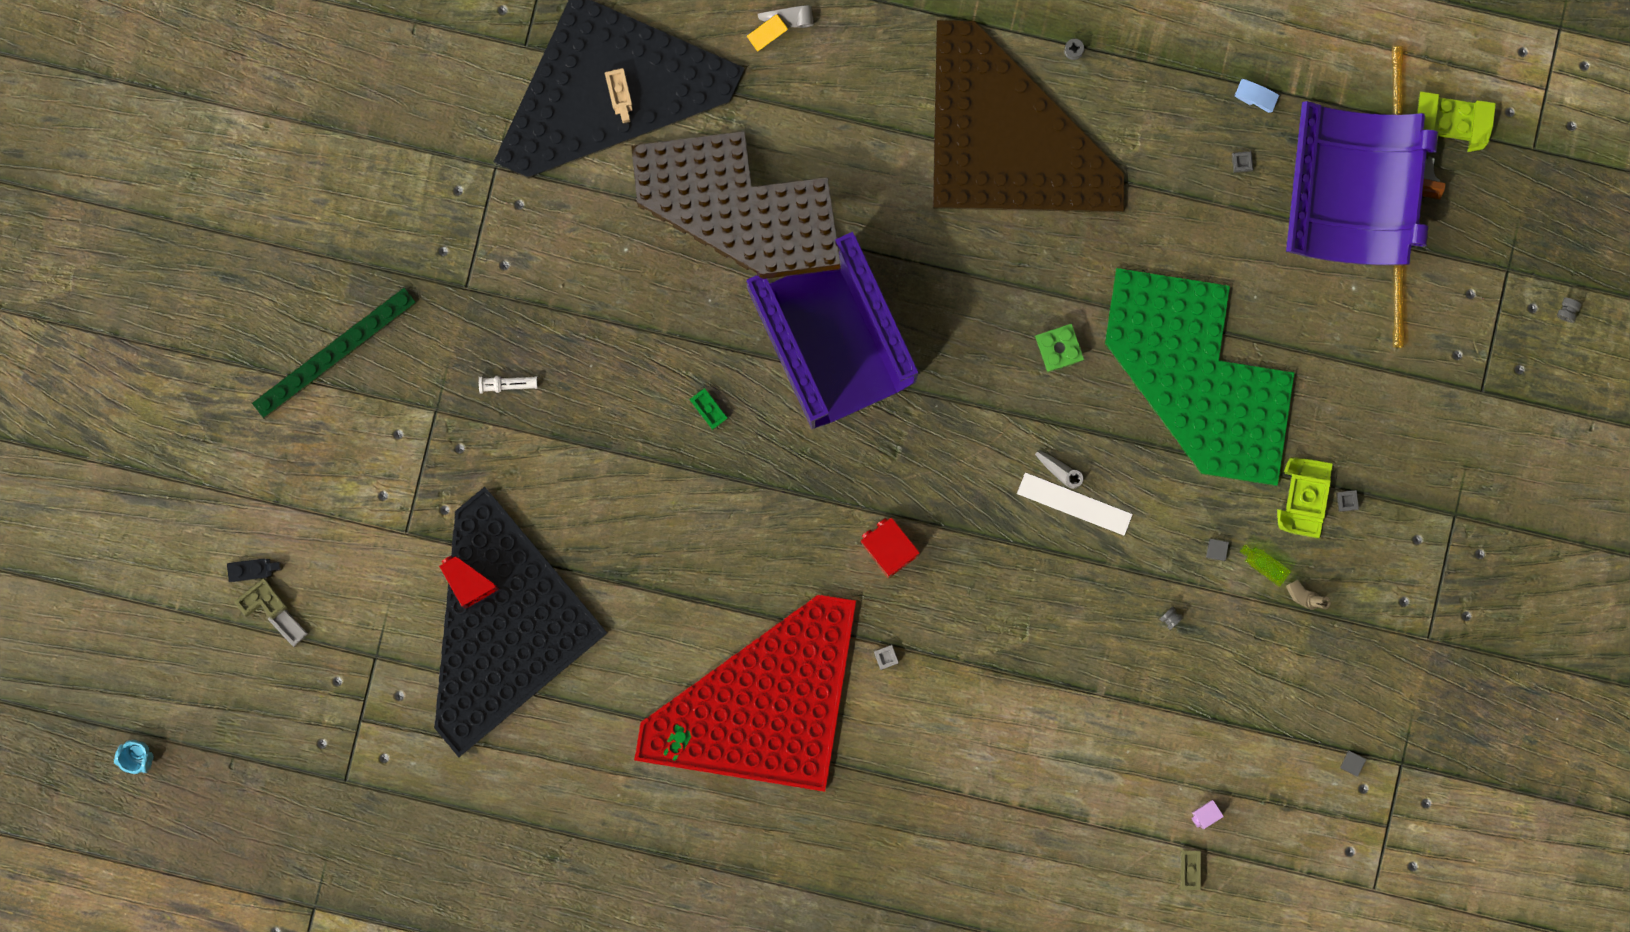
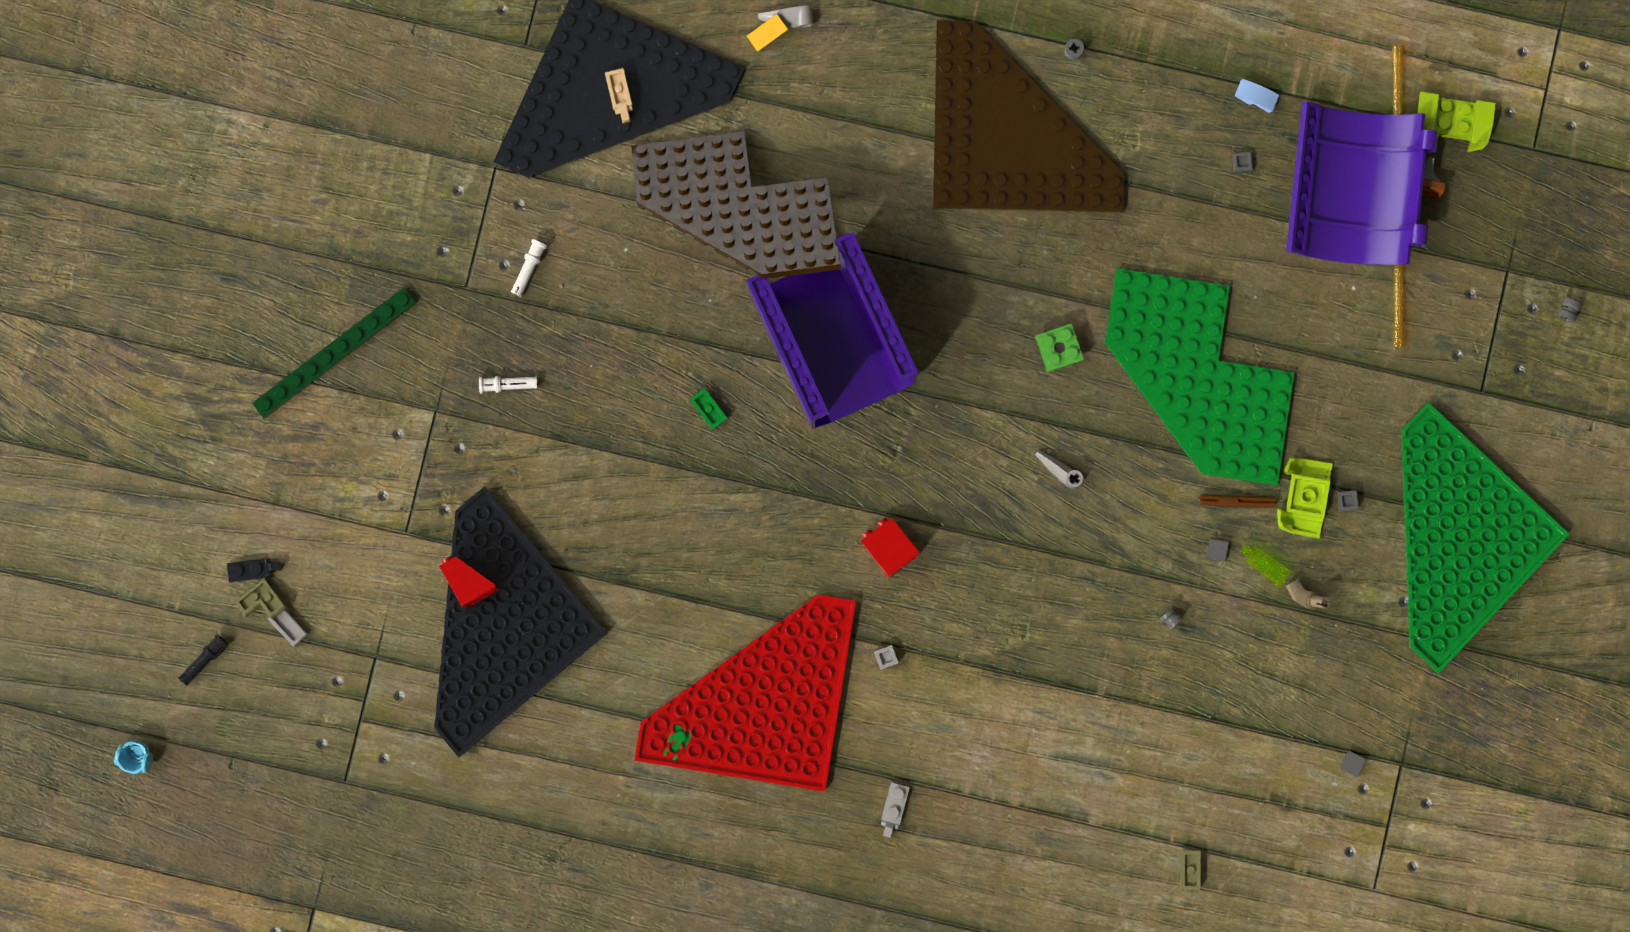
(209, 653): none -> black pin
(532, 259): none -> white pin
(894, 808): none -> light grey hinge
(1074, 504): white sticker -> none
(1206, 815): lavender brick -> none
(1237, 501): none -> reddish brown axle
(1466, 537): none -> green plate

